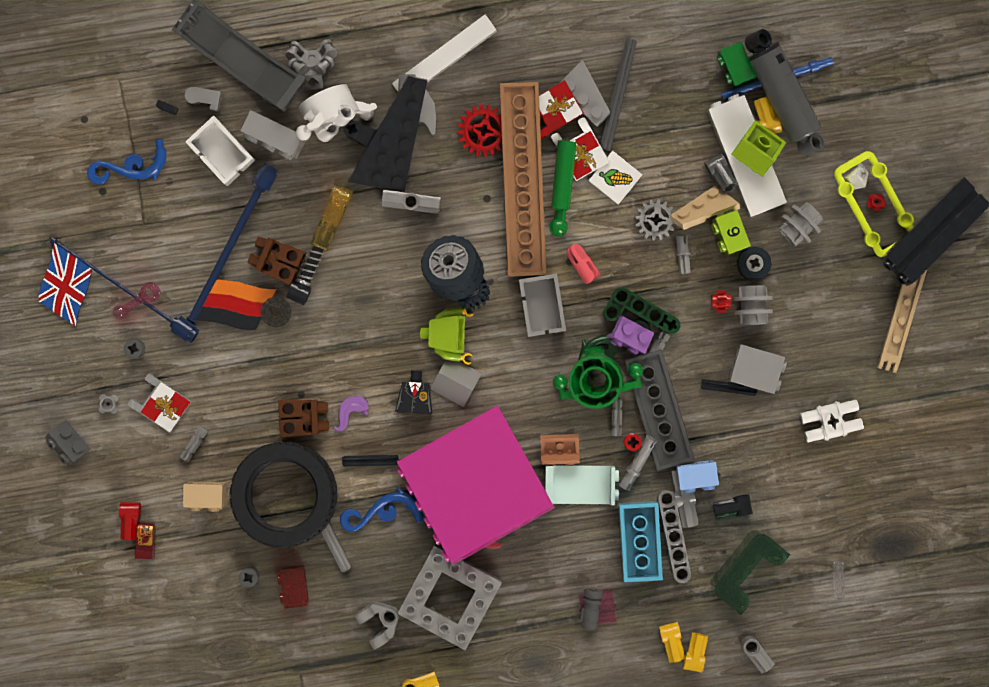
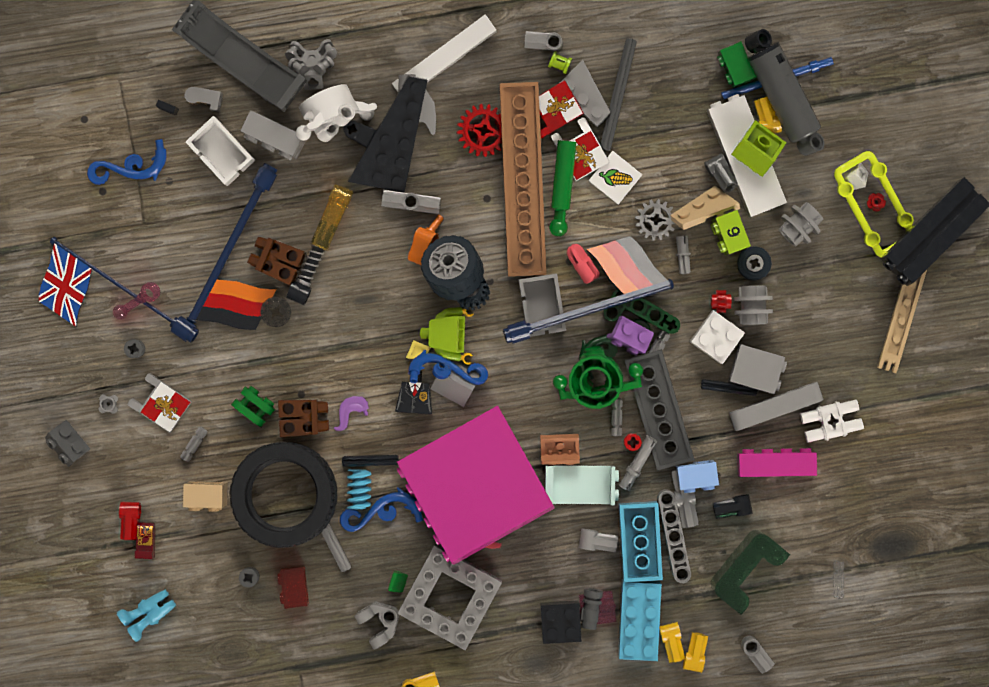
(148, 607): none -> medium azure piece
(265, 405): none -> green brick
(359, 489): none -> medium azure piece
(397, 582): none -> green slope
(416, 349): none -> light yellow tile
(422, 239): none -> orange beam
(448, 365): none -> blue plant
(540, 41): none -> light grey piece
(560, 62): none -> lime bush
(560, 622): none -> black brick
(593, 540): none -> light grey piece
(626, 269): none -> flag
(639, 620): none -> medium azure brick
(717, 337): none -> white brick
(776, 406): none -> light grey beam
(777, 463): none -> dark pink brick

